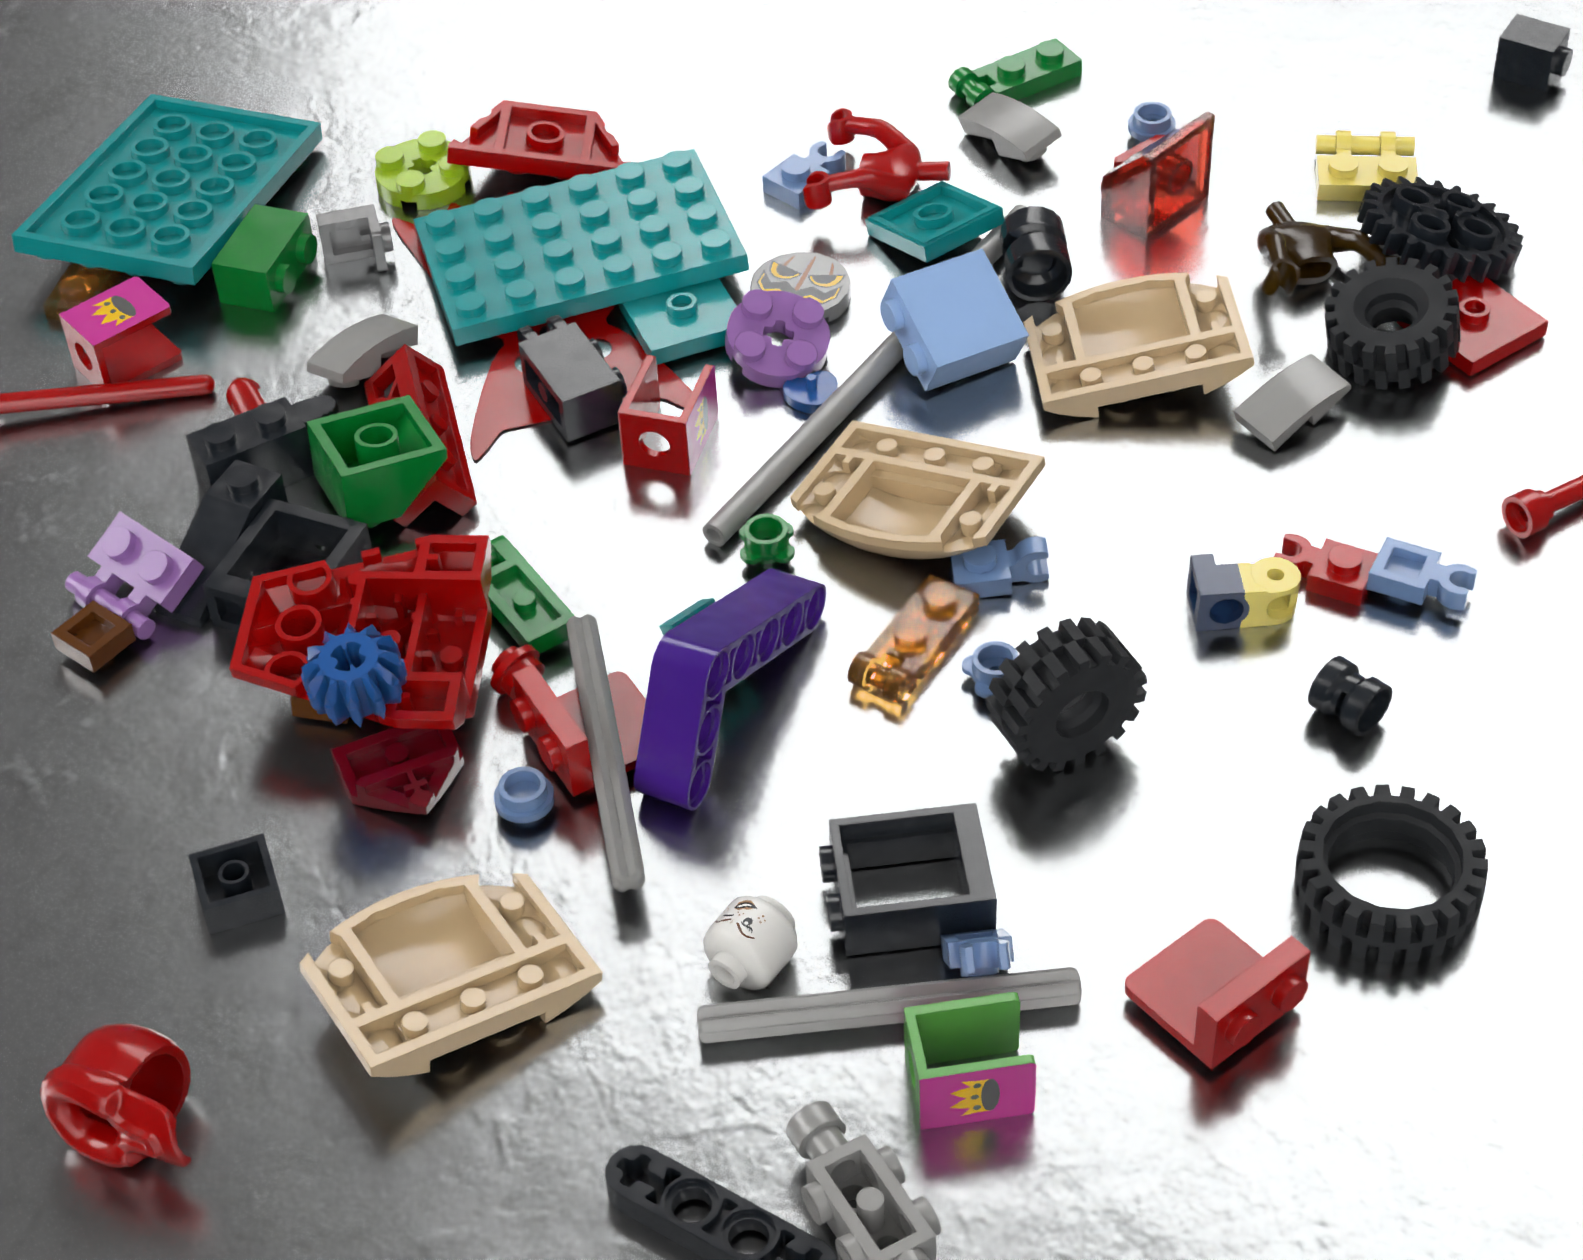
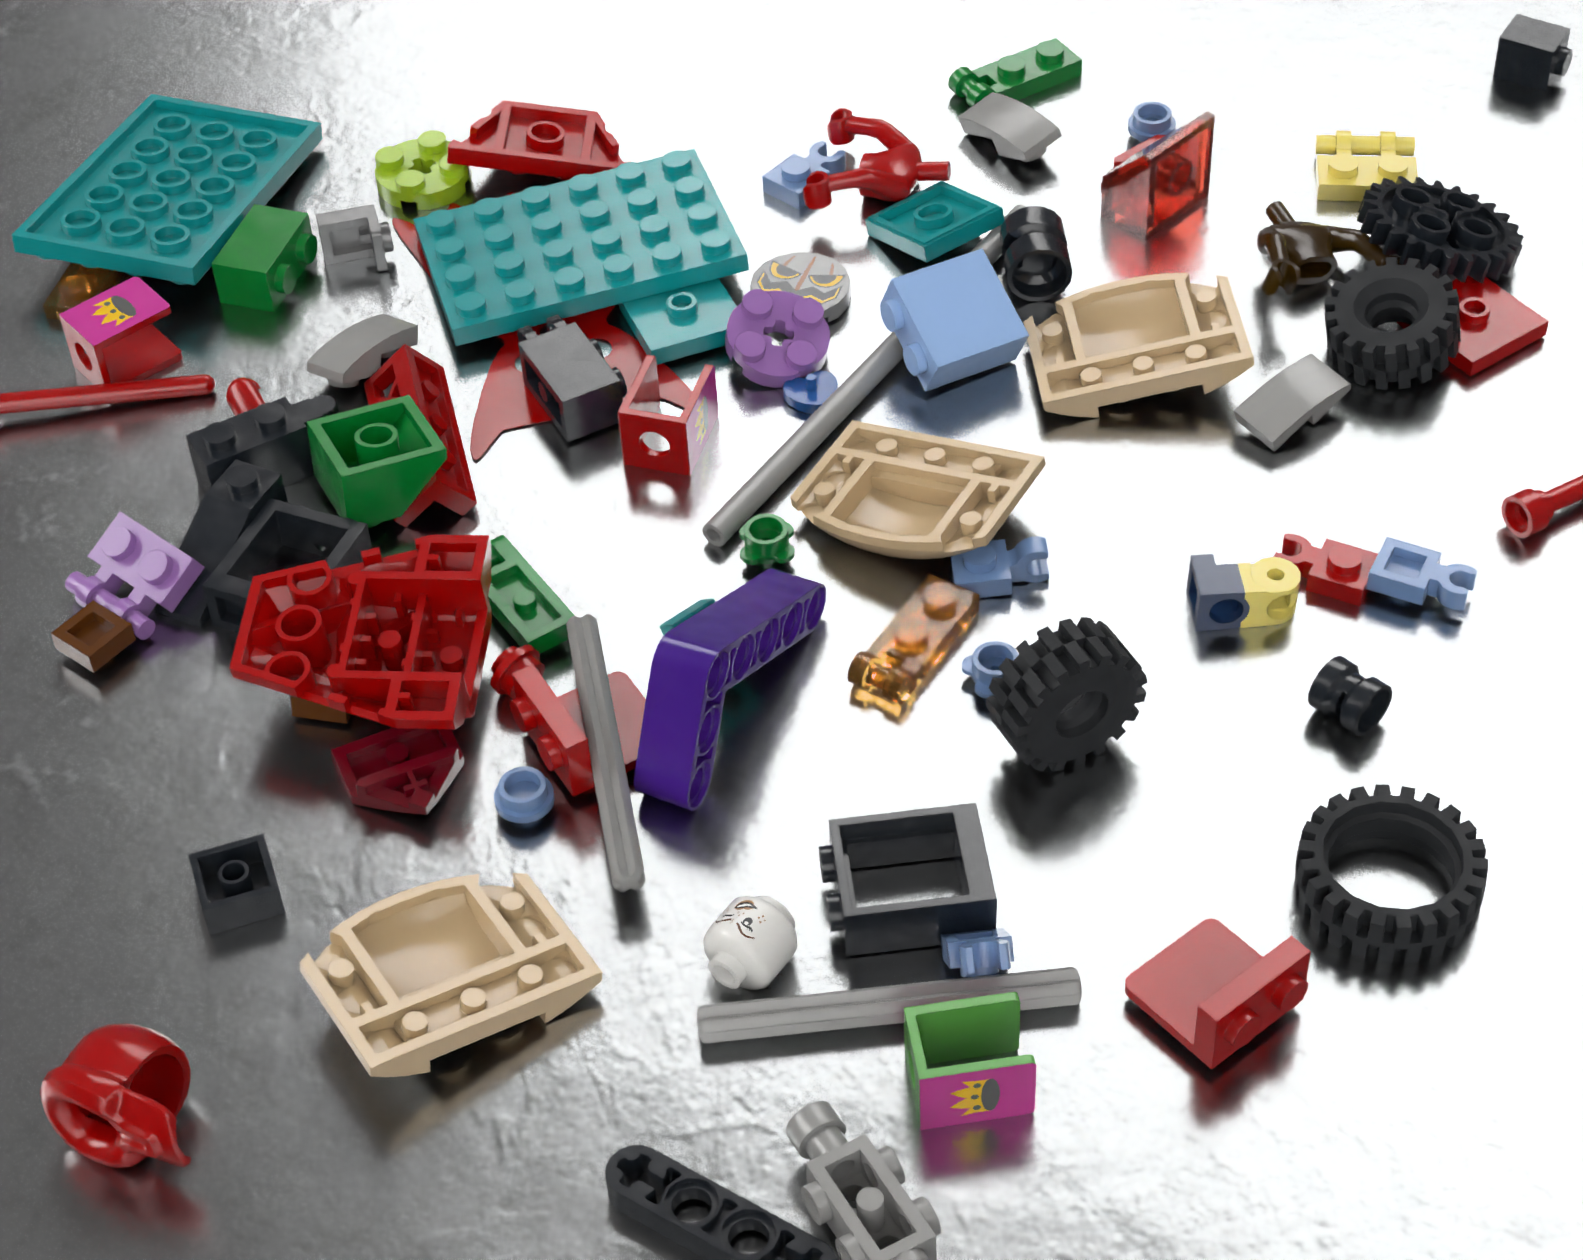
(354, 674): blue gear -> none

